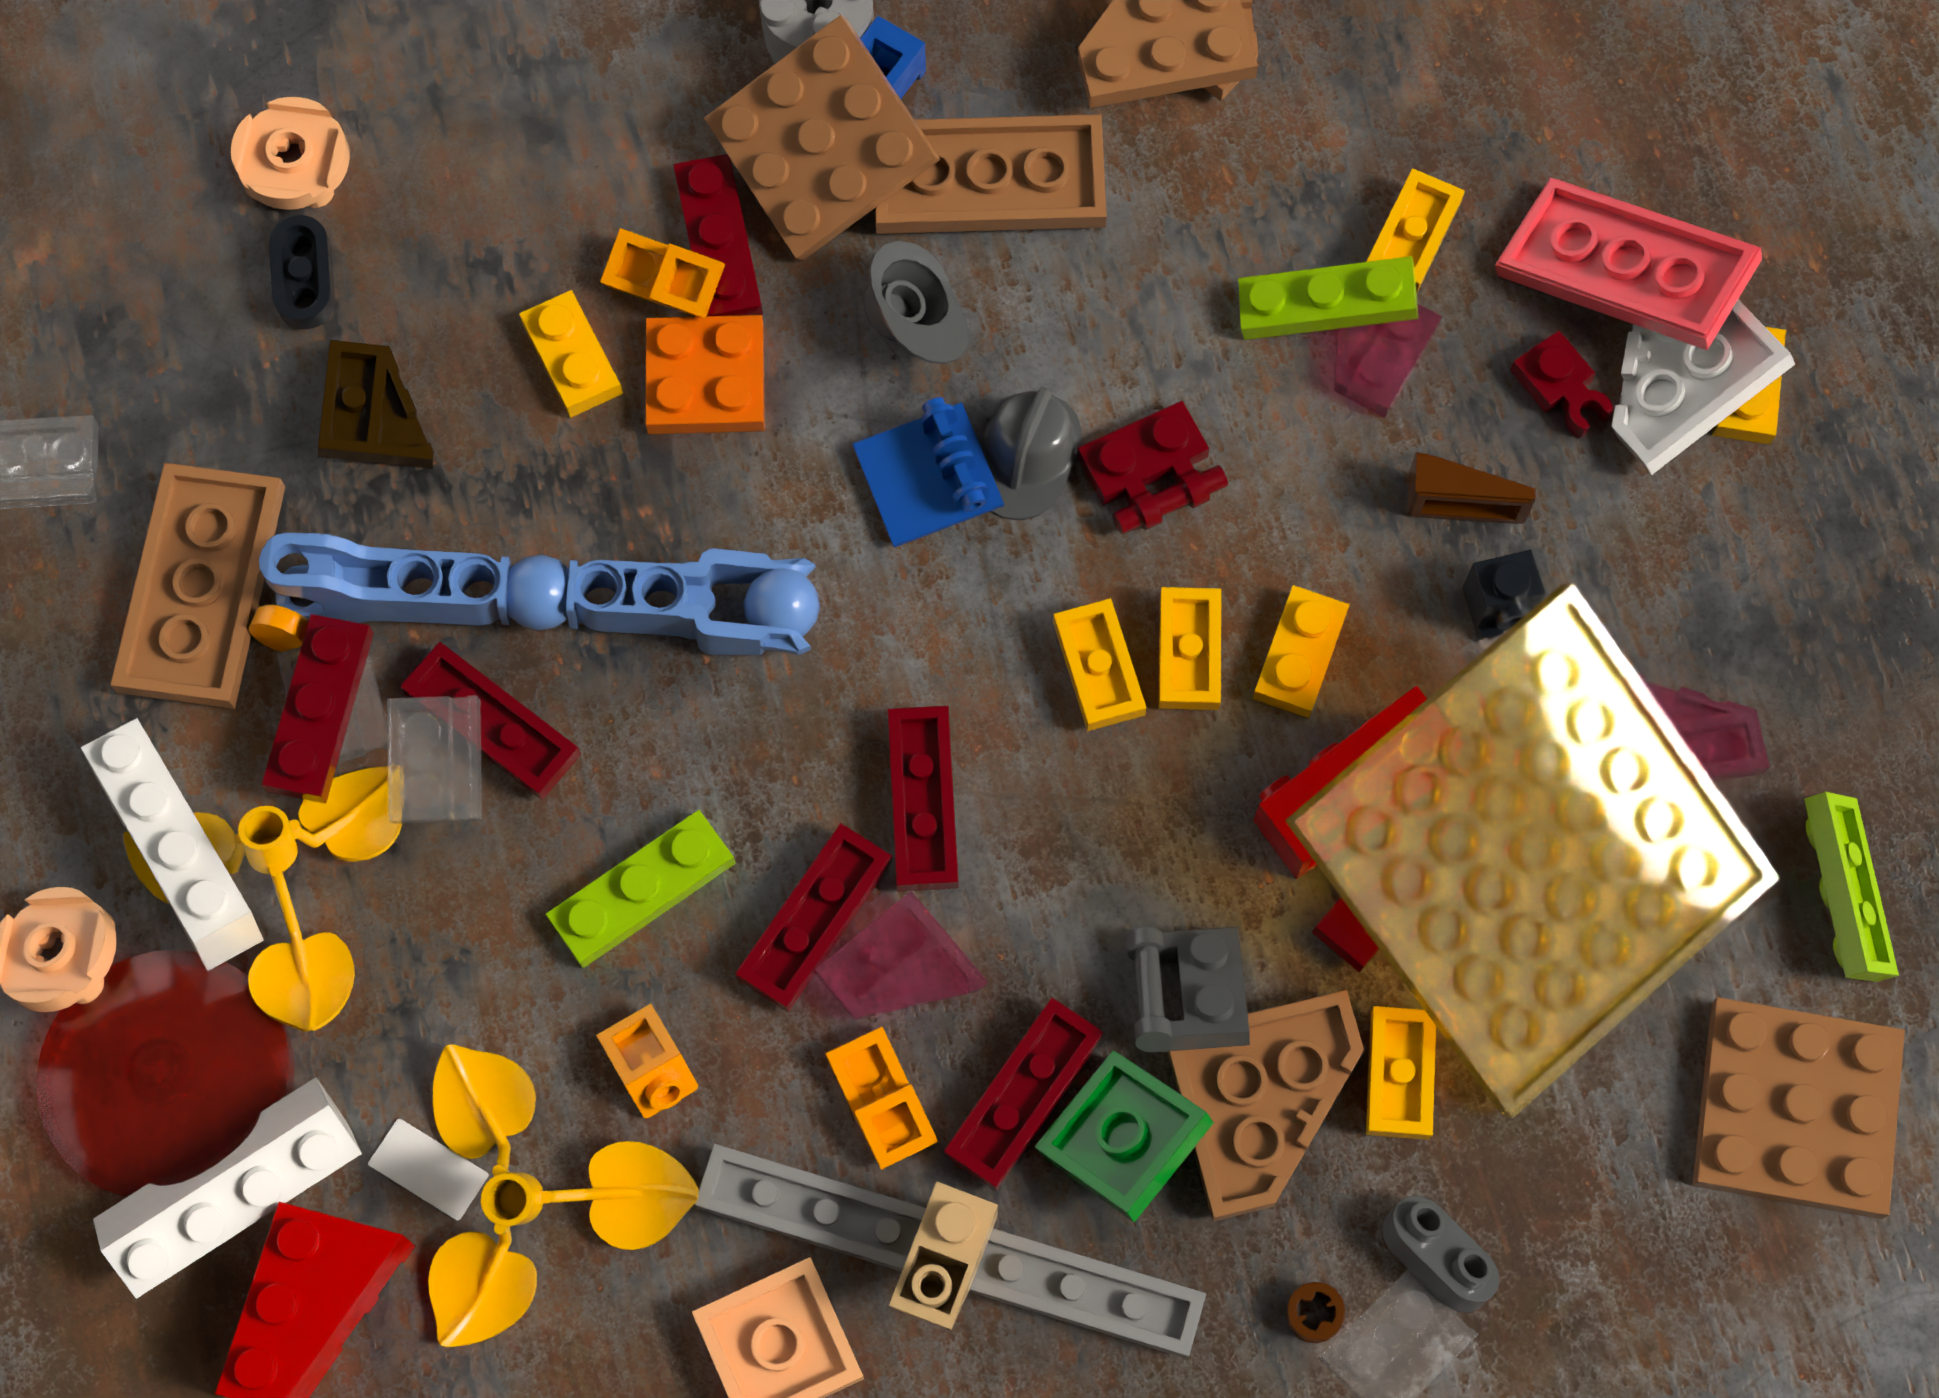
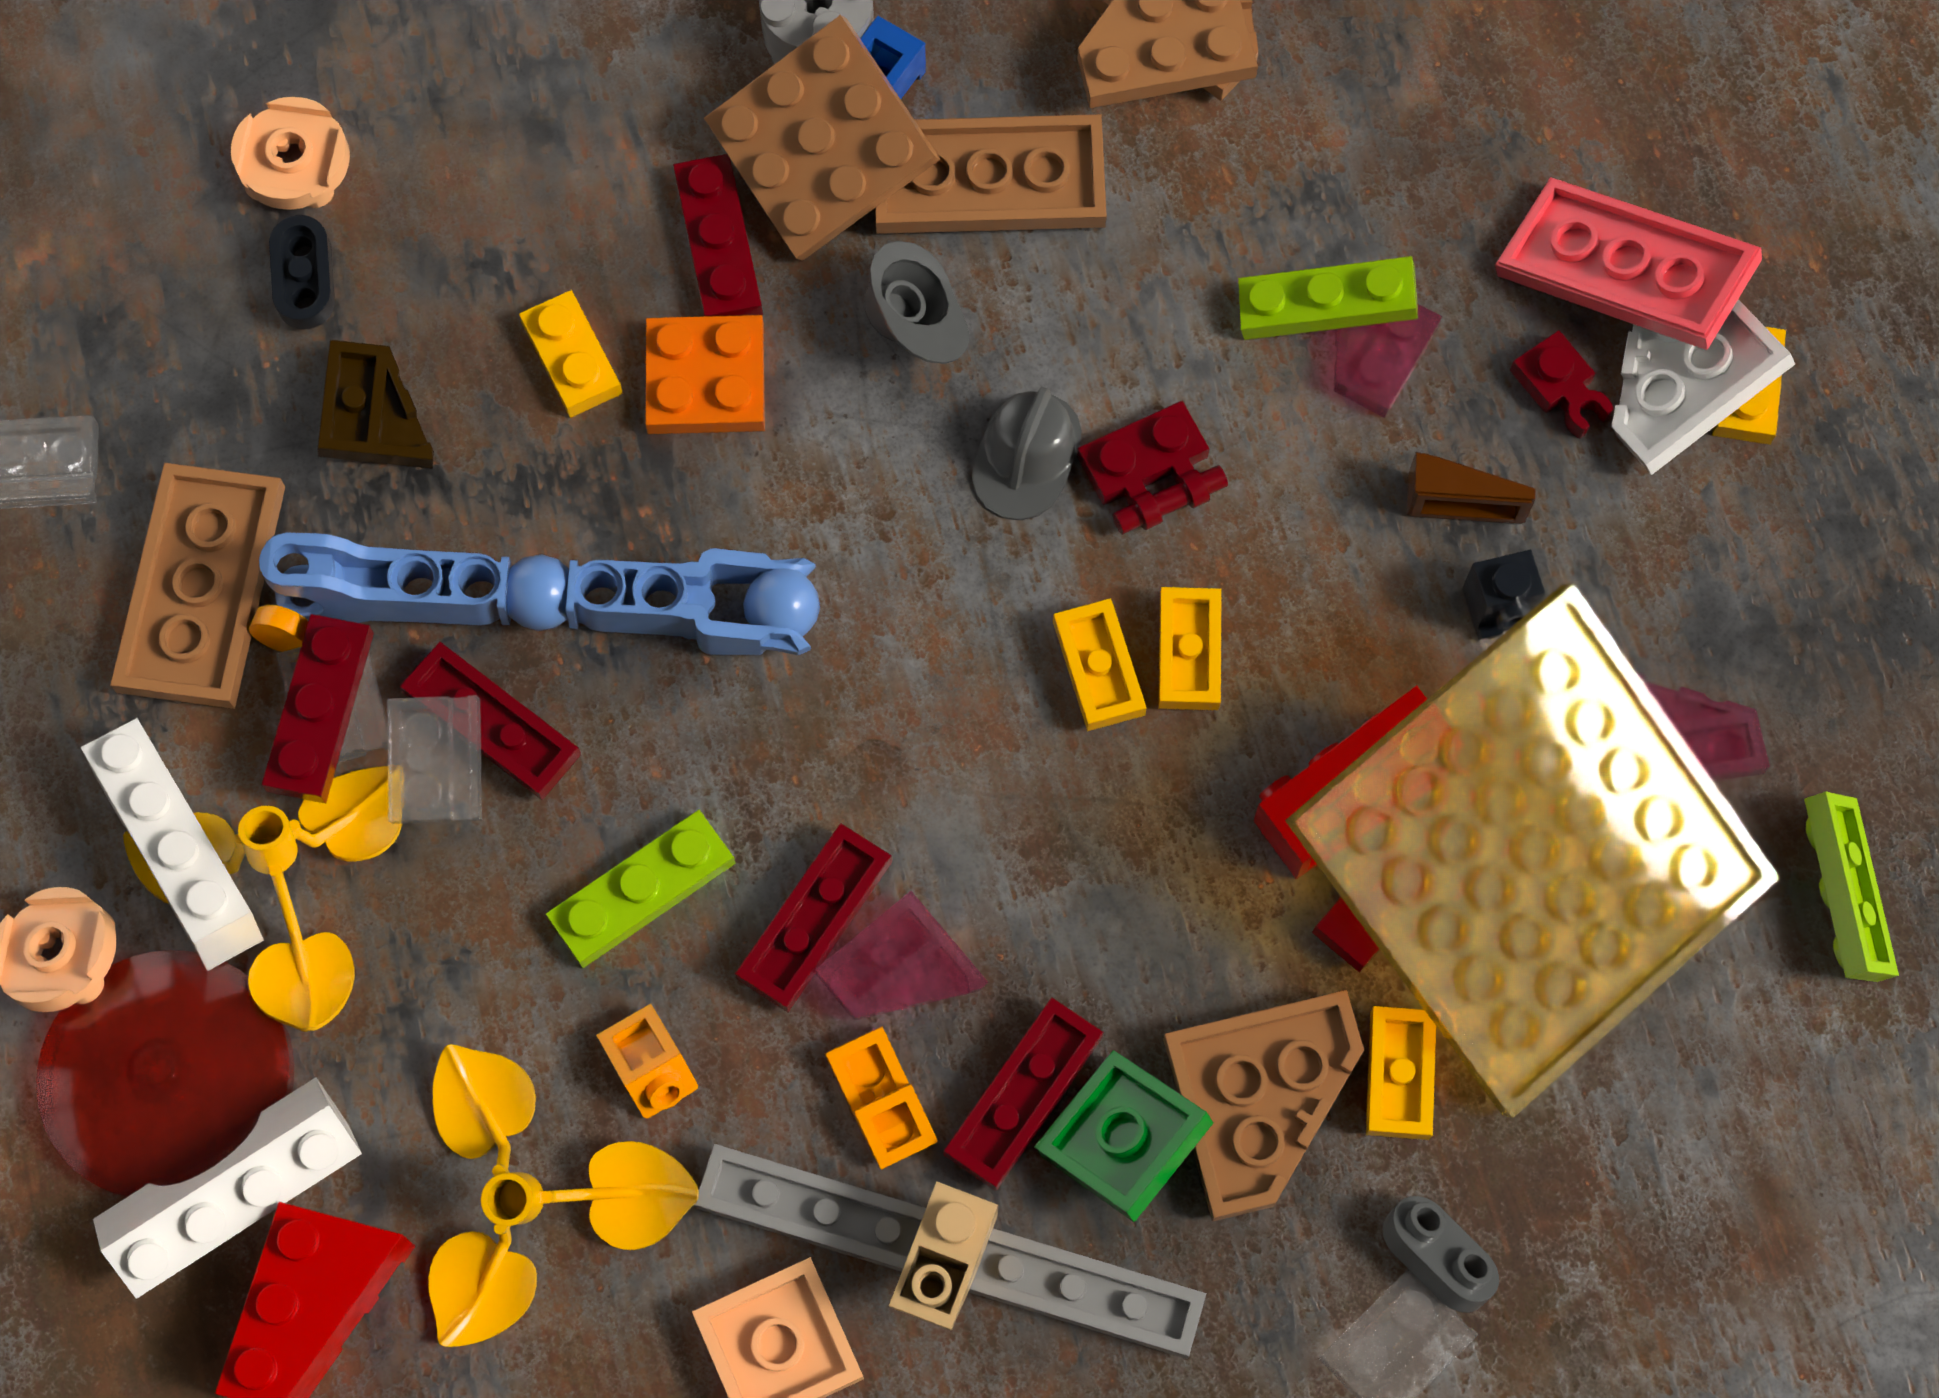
(428, 1169): white sticker -> none
(662, 273): light orange slope -> none
(923, 798): dark red plate -> none
(928, 473): blue hinge -> none
(1209, 986): dark grey plate -> none
(1300, 651): yellow plate -> none
(1325, 1329): reddish brown bush -> none
(1418, 222): yellow plate -> none
(1799, 1108): medium nougat plate -> none

